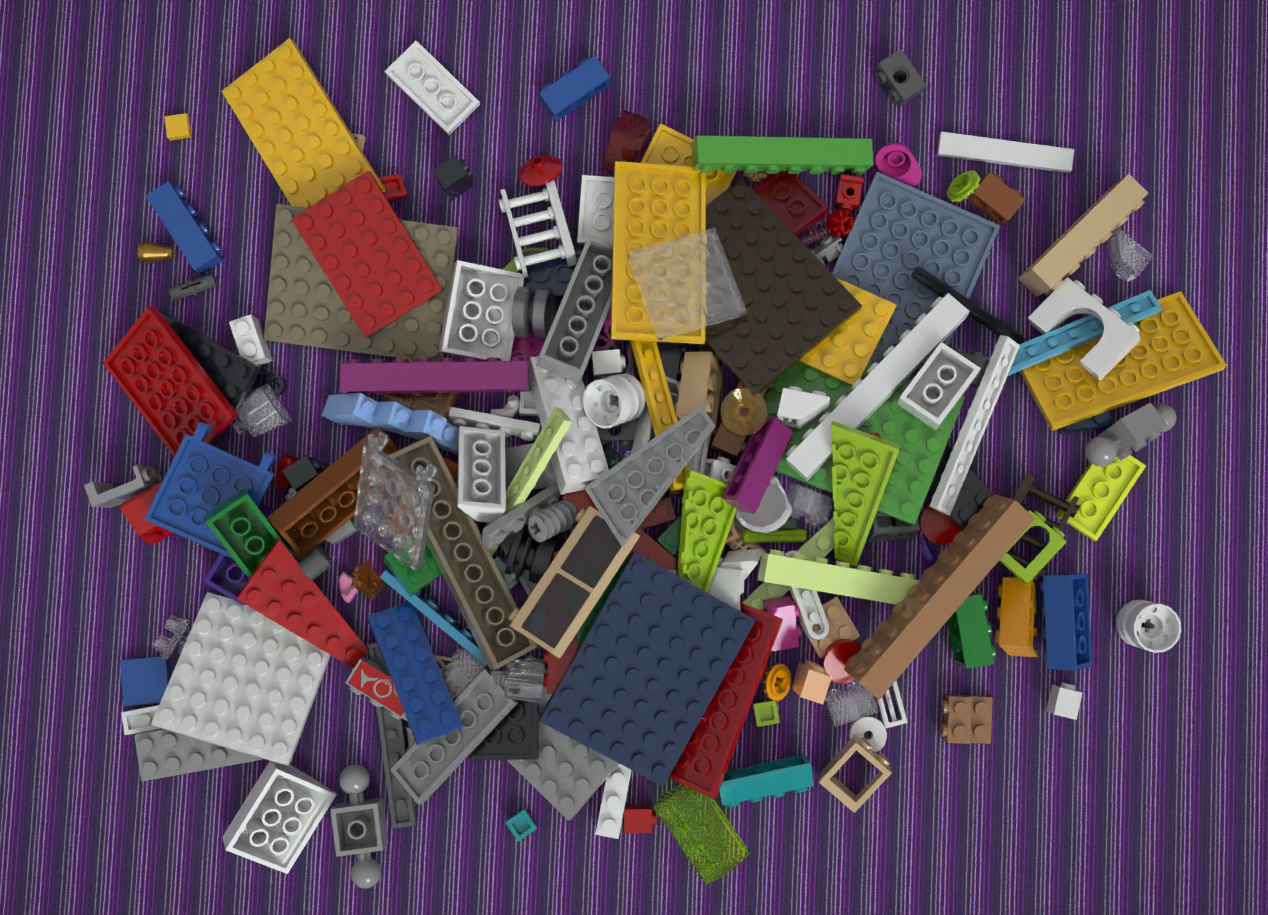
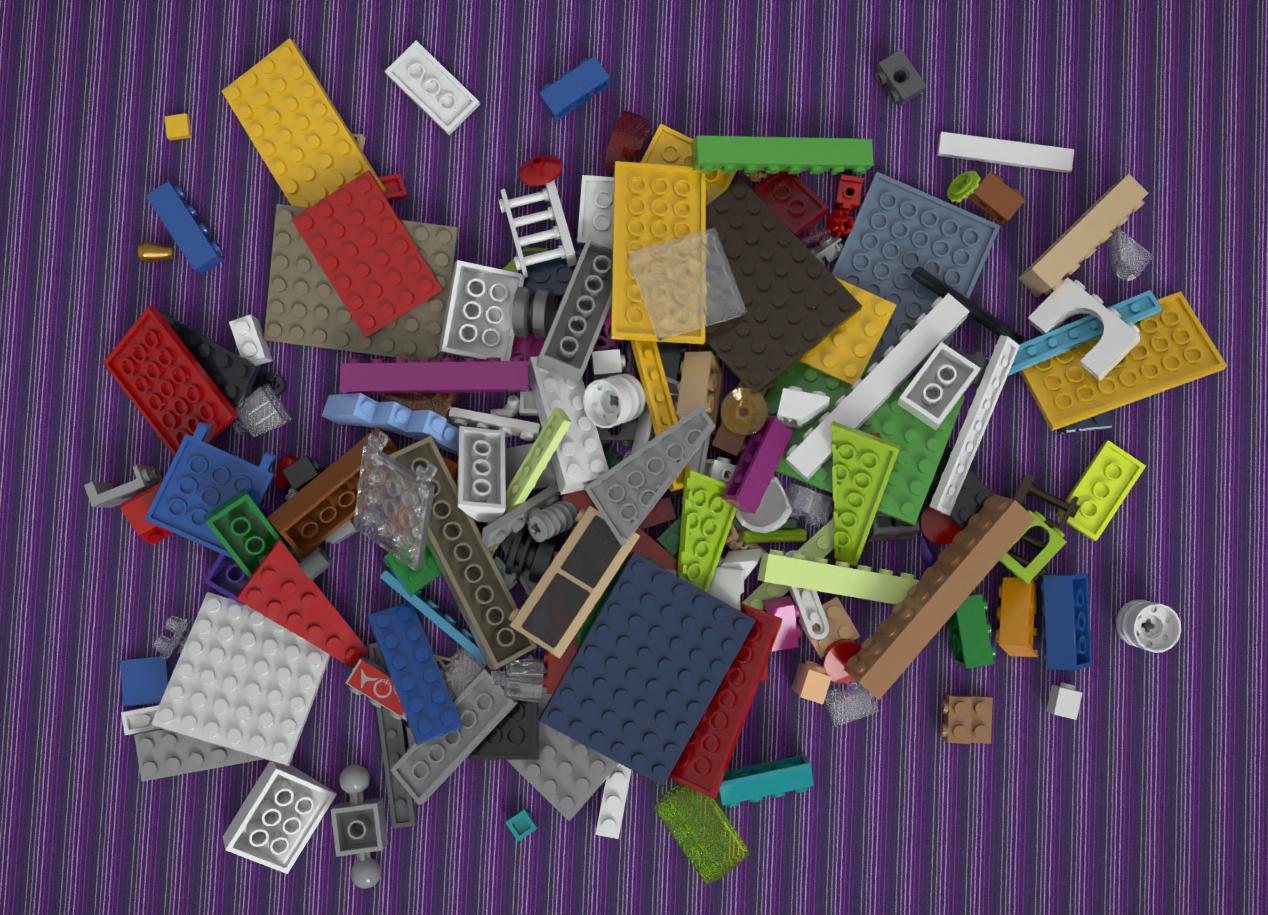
(193, 287): dark grey pin -> none
(347, 591): bright pink tile -> none
(367, 580): clear orange bracket -> none
(453, 177): black brick -> none
(639, 818): red brick -> none
(766, 713): lime plate -> none
(782, 683): light orange gear -> none
(838, 789): tan window -> none
(877, 729): white piece -> none
(895, 722): white tile -> none
(899, 163): dark pink piece -> none
(1130, 434): light grey brick -> none

